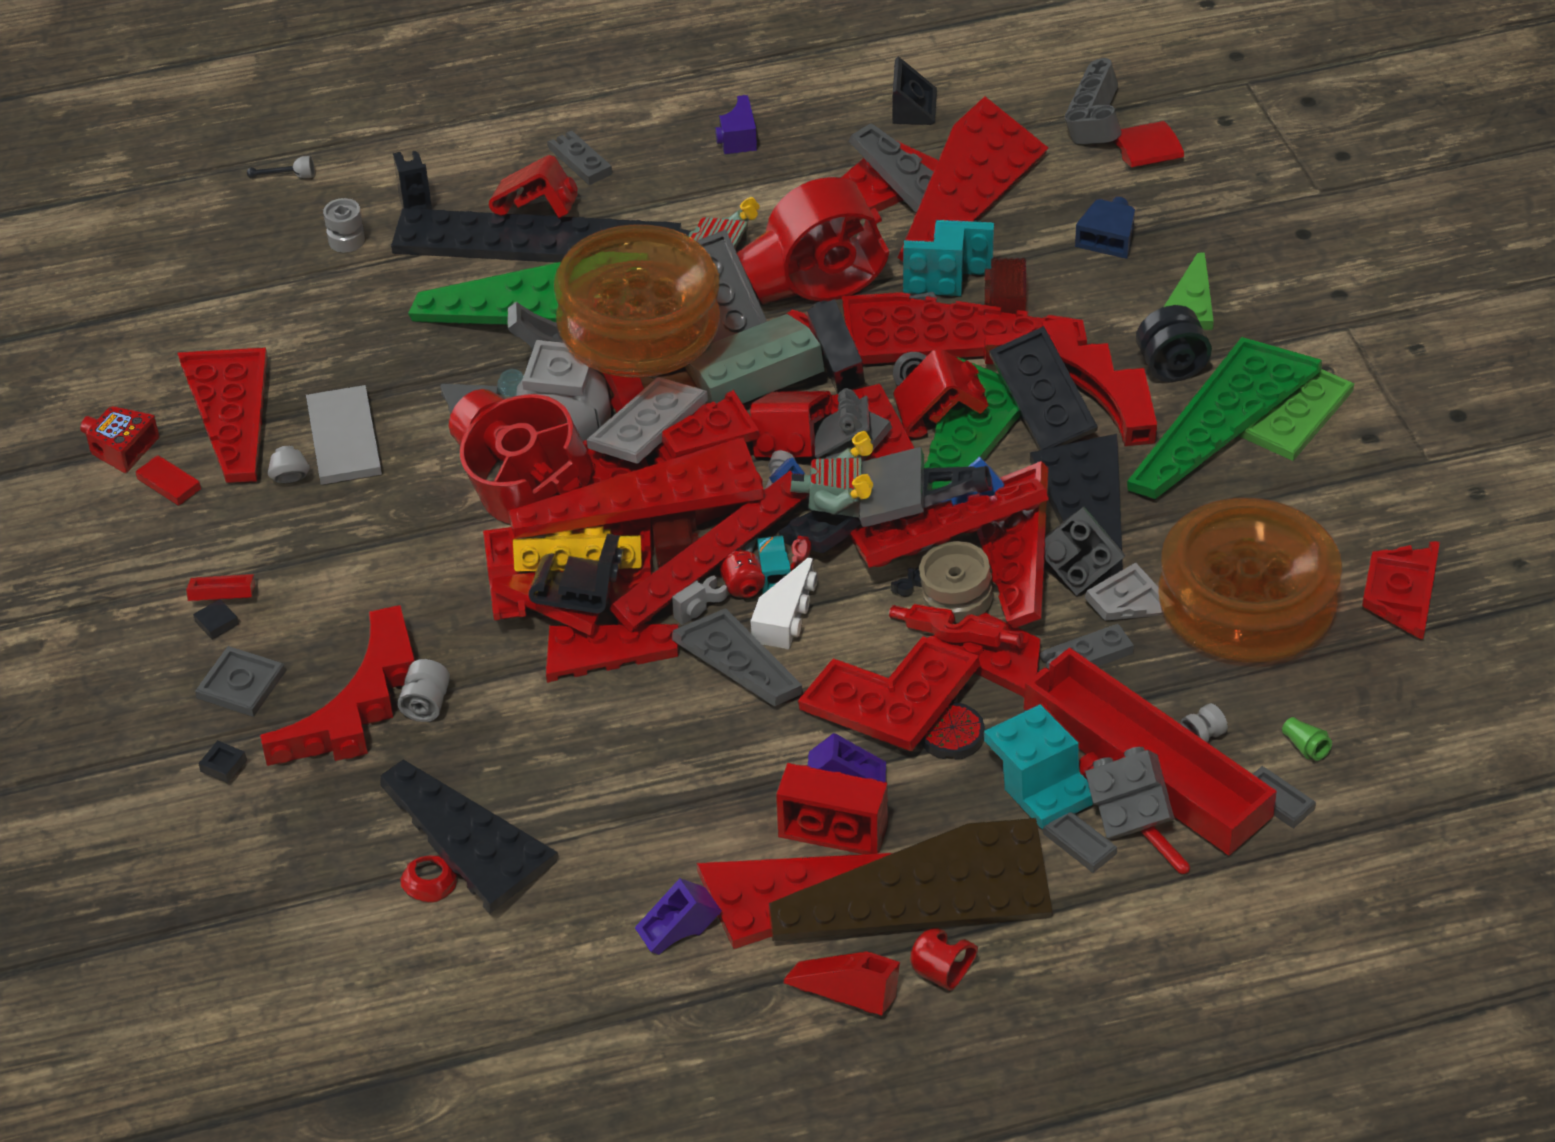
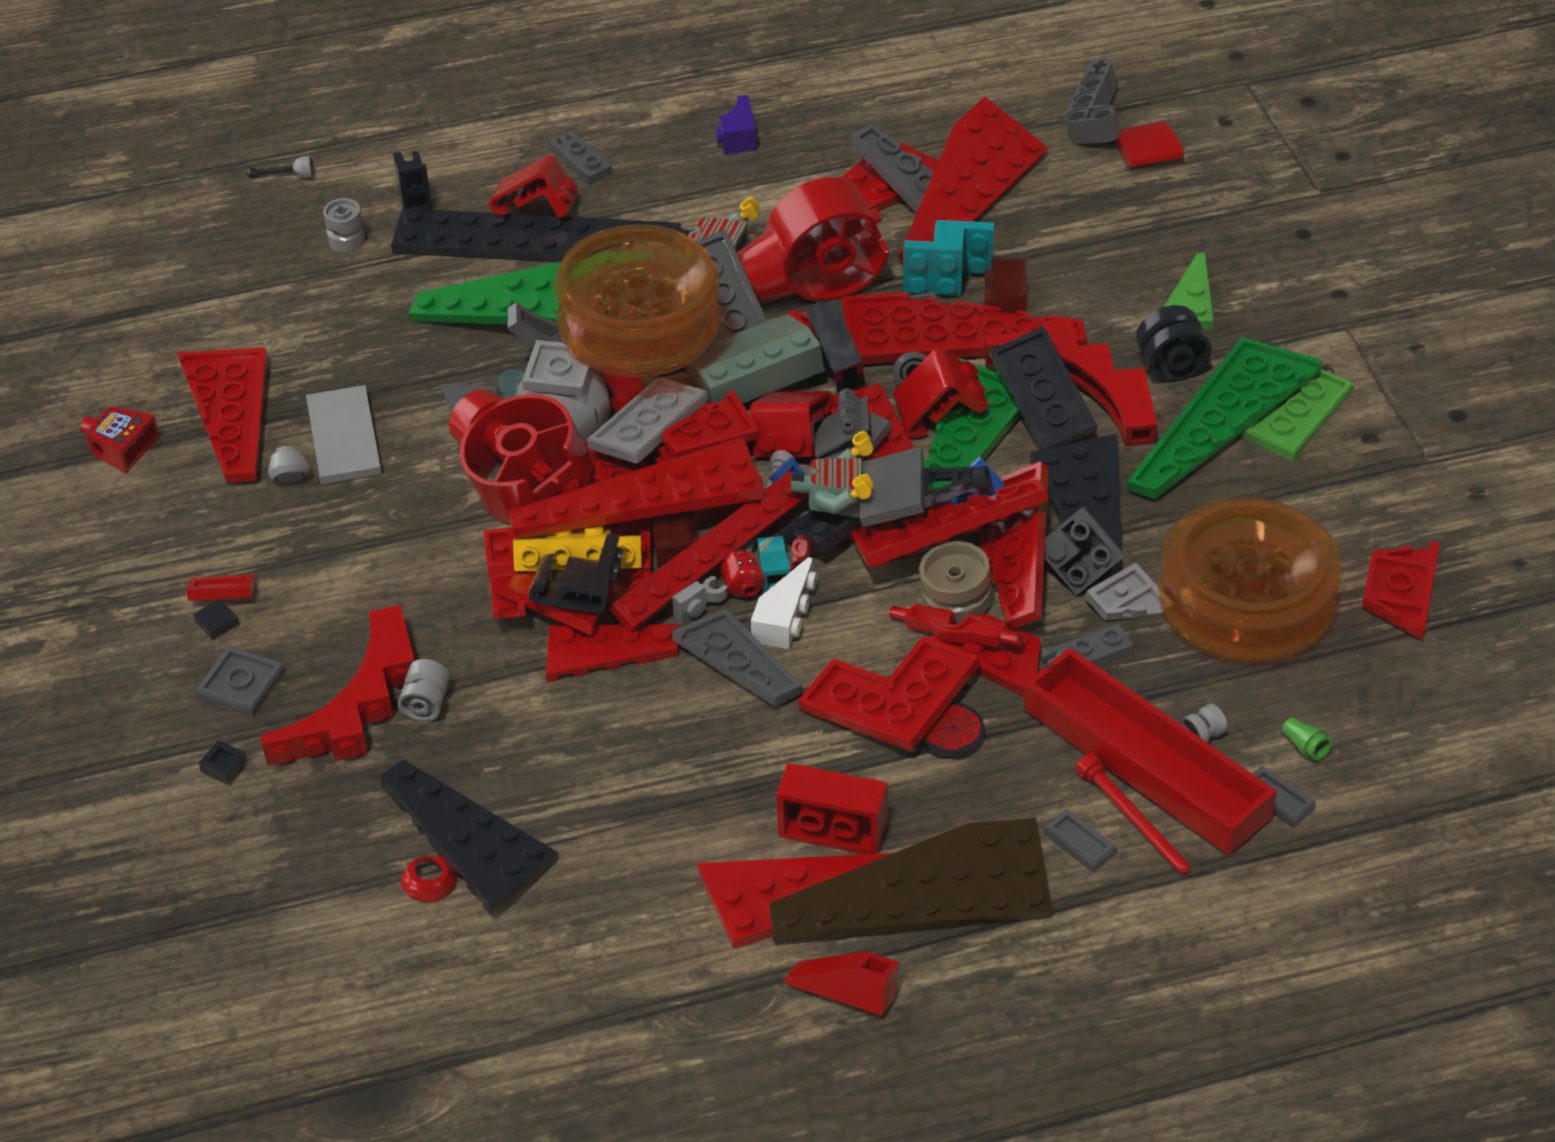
(168, 480): red tile -> none
(678, 914): dark purple arch -> none
(843, 756): dark purple arch -> none
(905, 586): black piece -> none
(912, 96): black slope -> none
(935, 958): red helmet -> none
(1040, 765): teal bracket -> none
(1107, 227): dark blue torso -> none
(1130, 792): dark grey plate -> none

